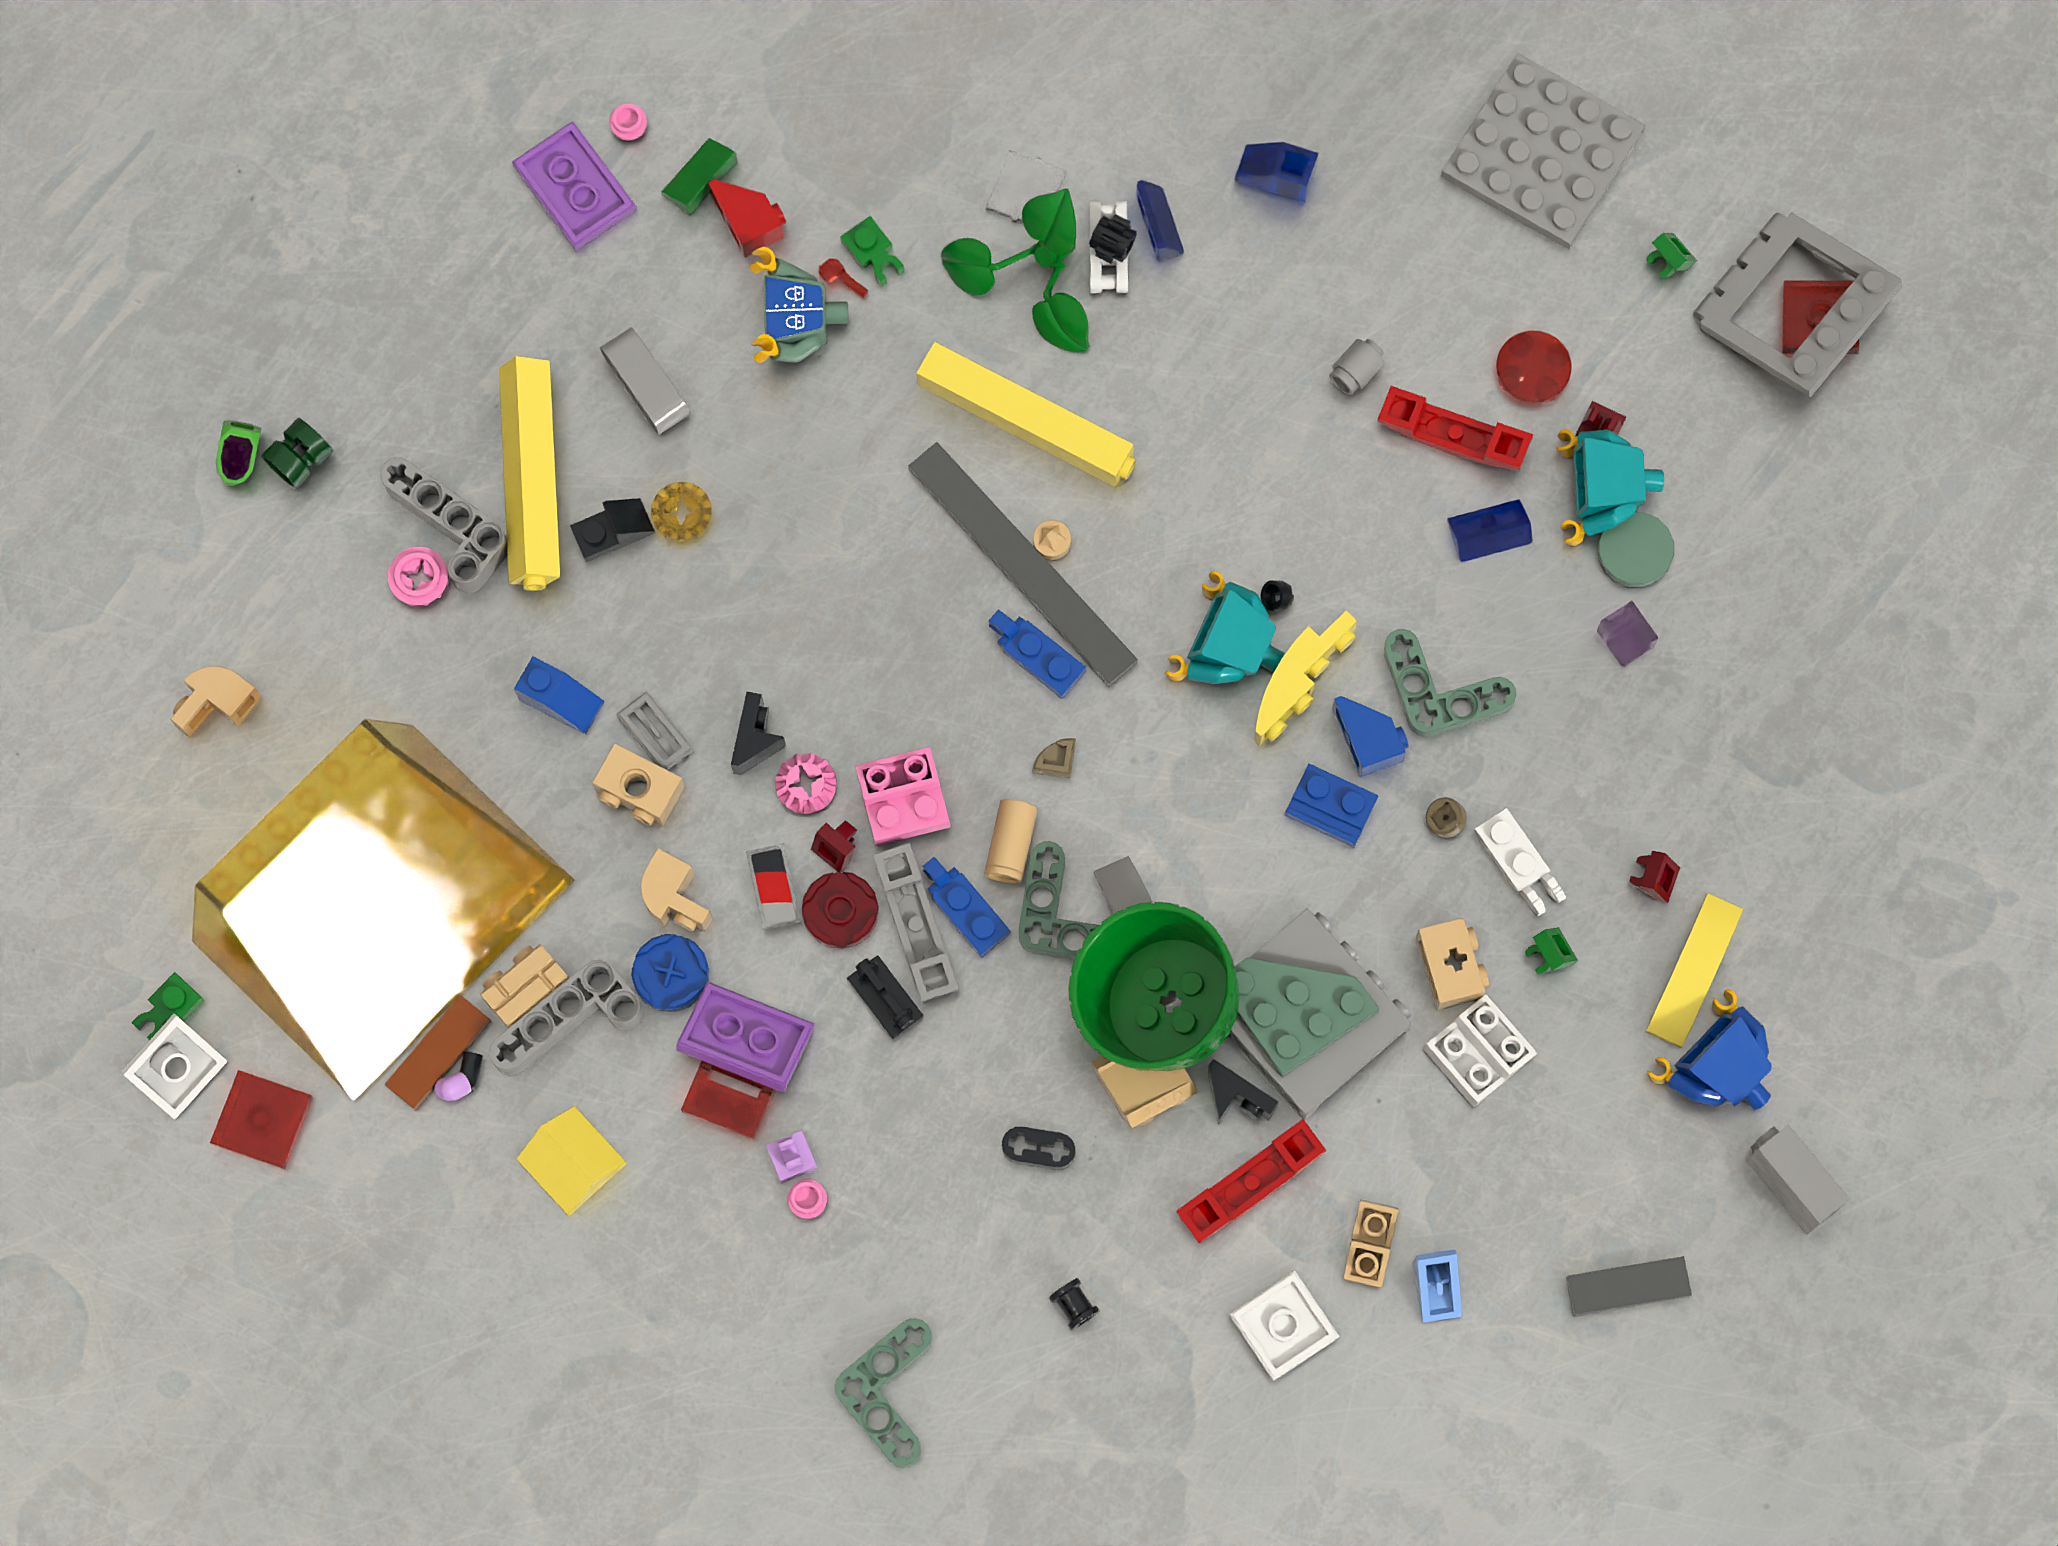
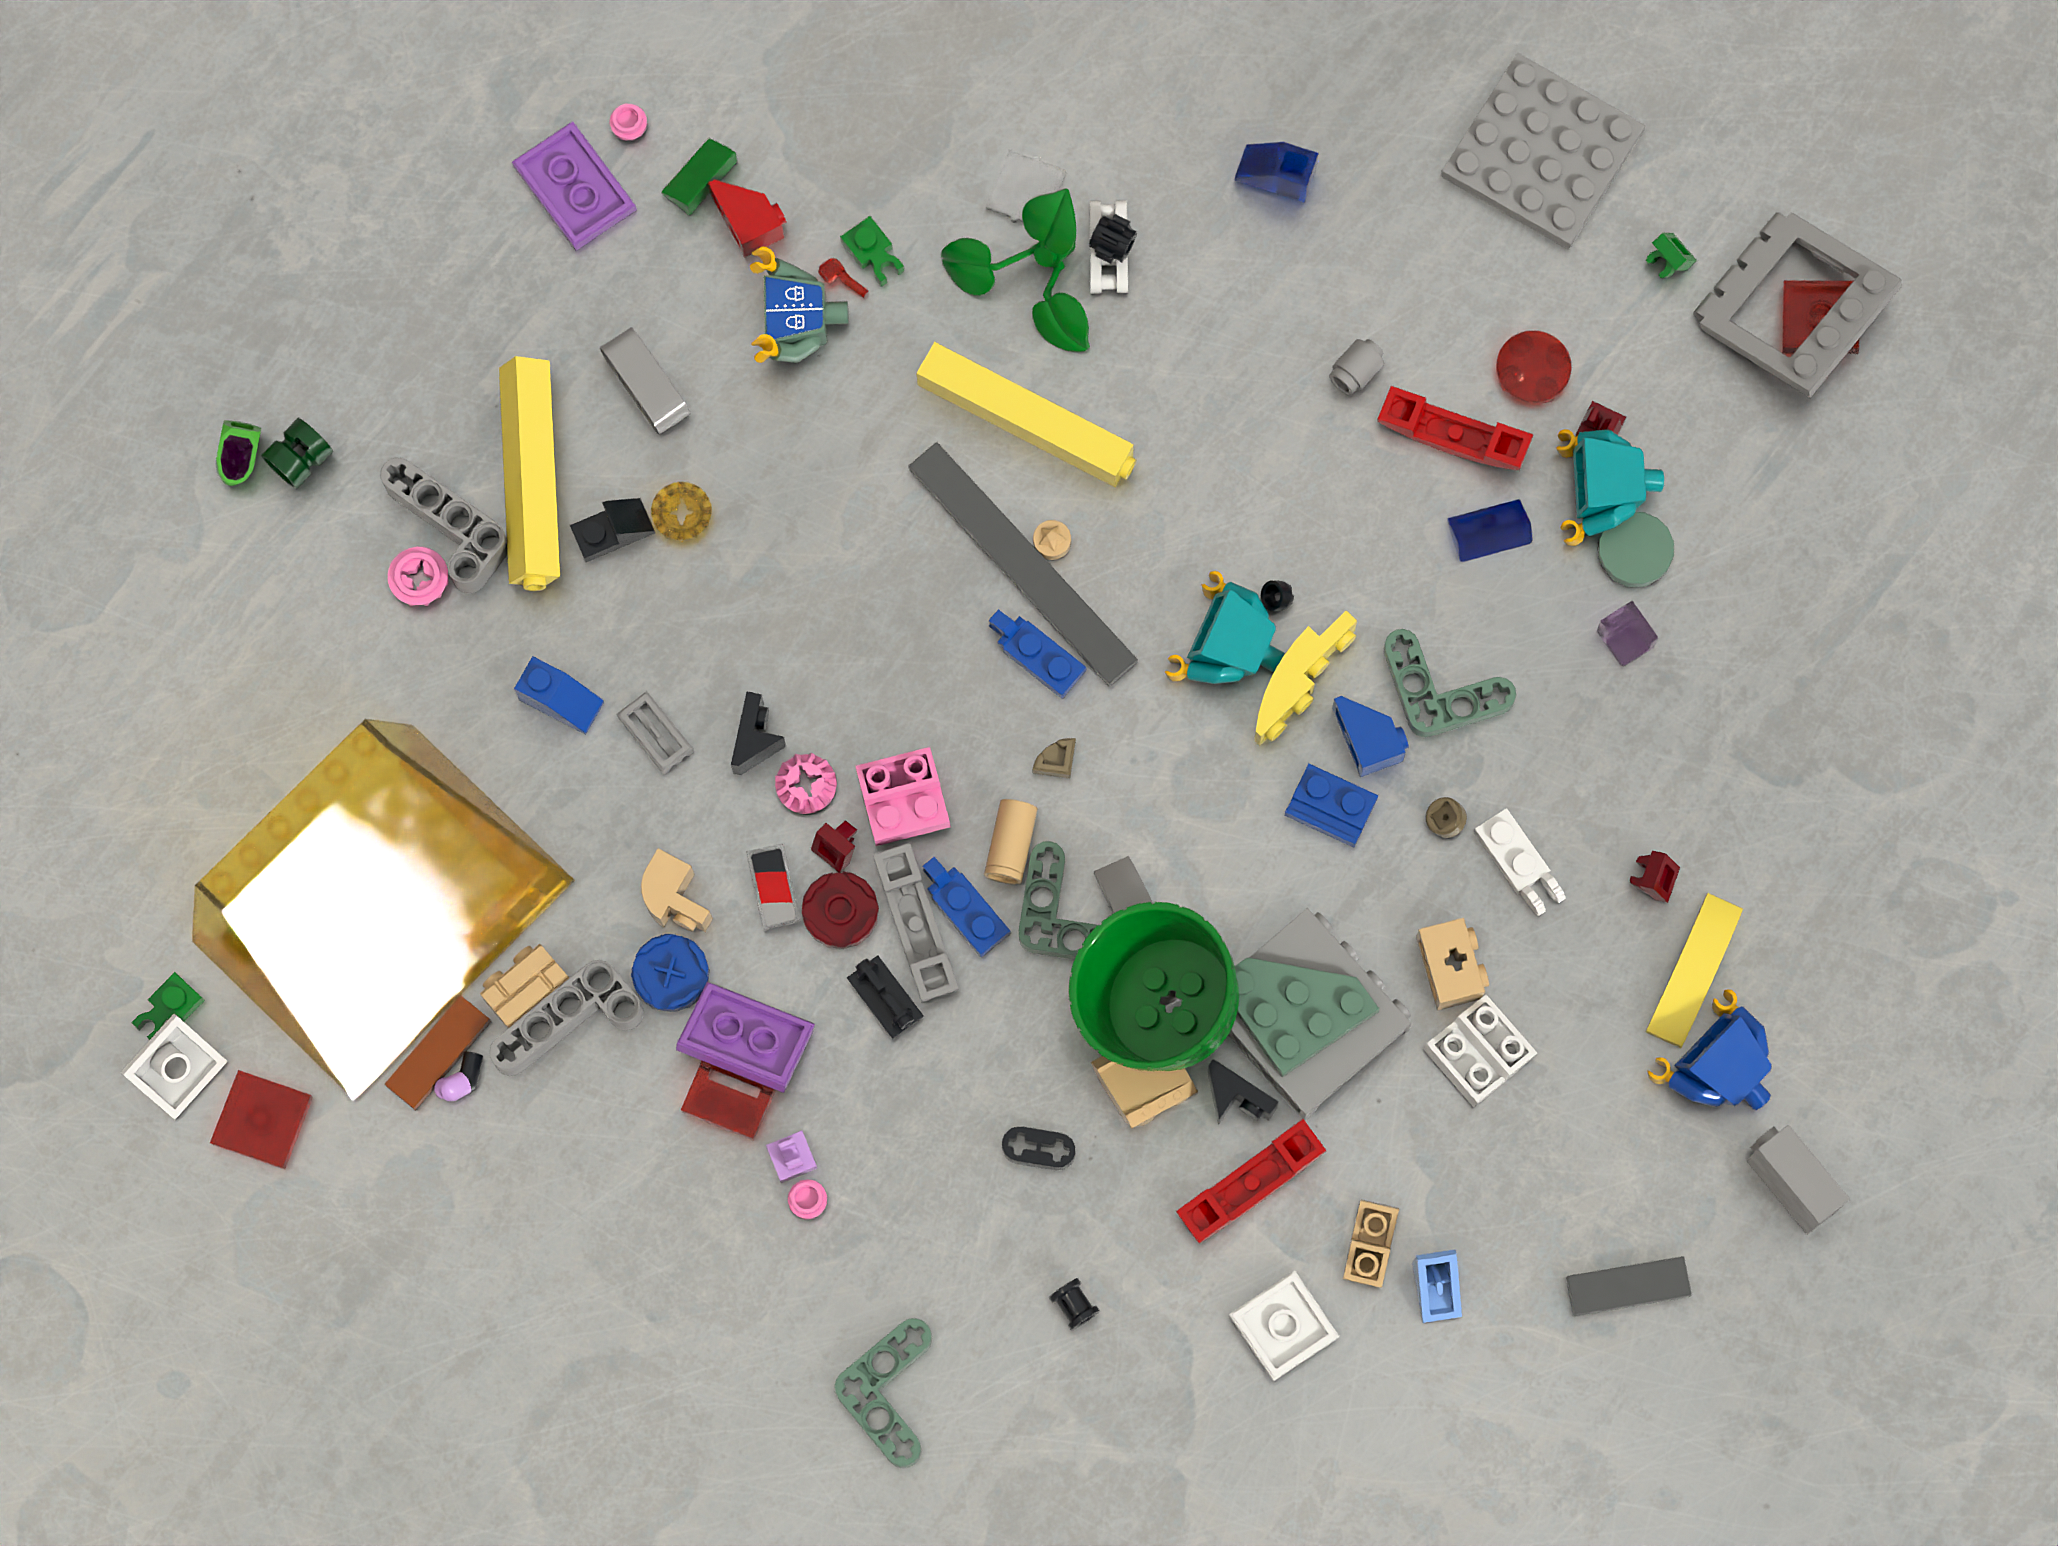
(214, 689): tan brick -> none
(570, 1159): light yellow slope -> none
(626, 767): tan brick -> none
(1158, 220): clear blue slope -> none
(1554, 949): green tile -> none

